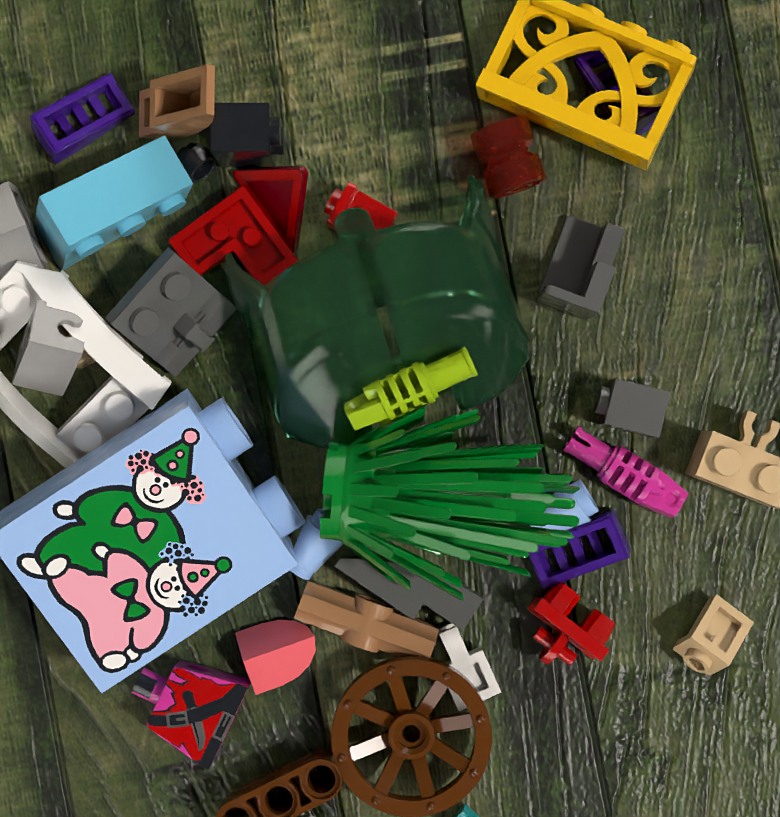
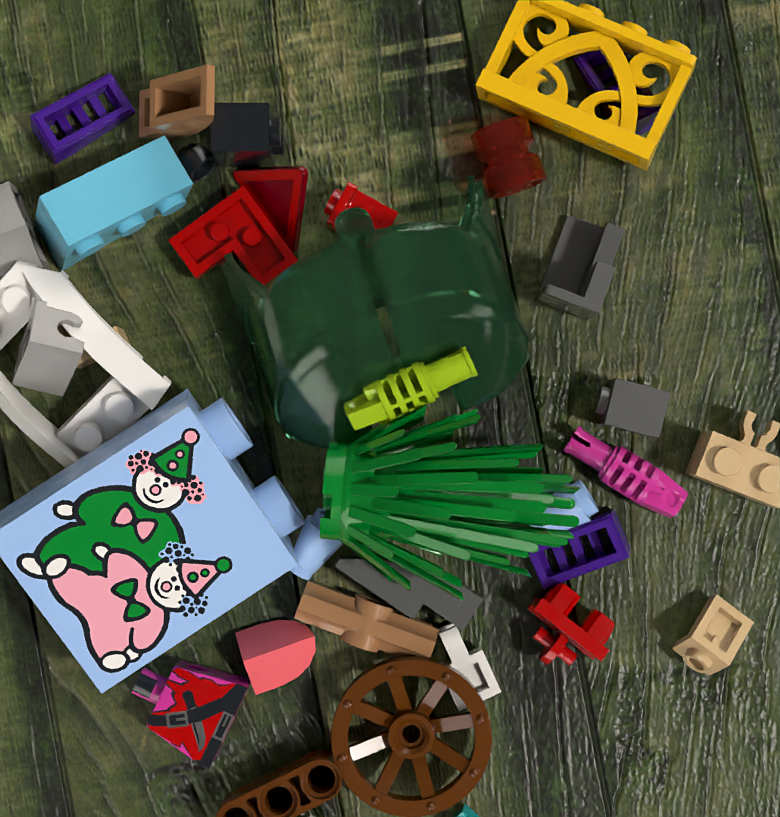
(171, 312): dark grey hinge -> none

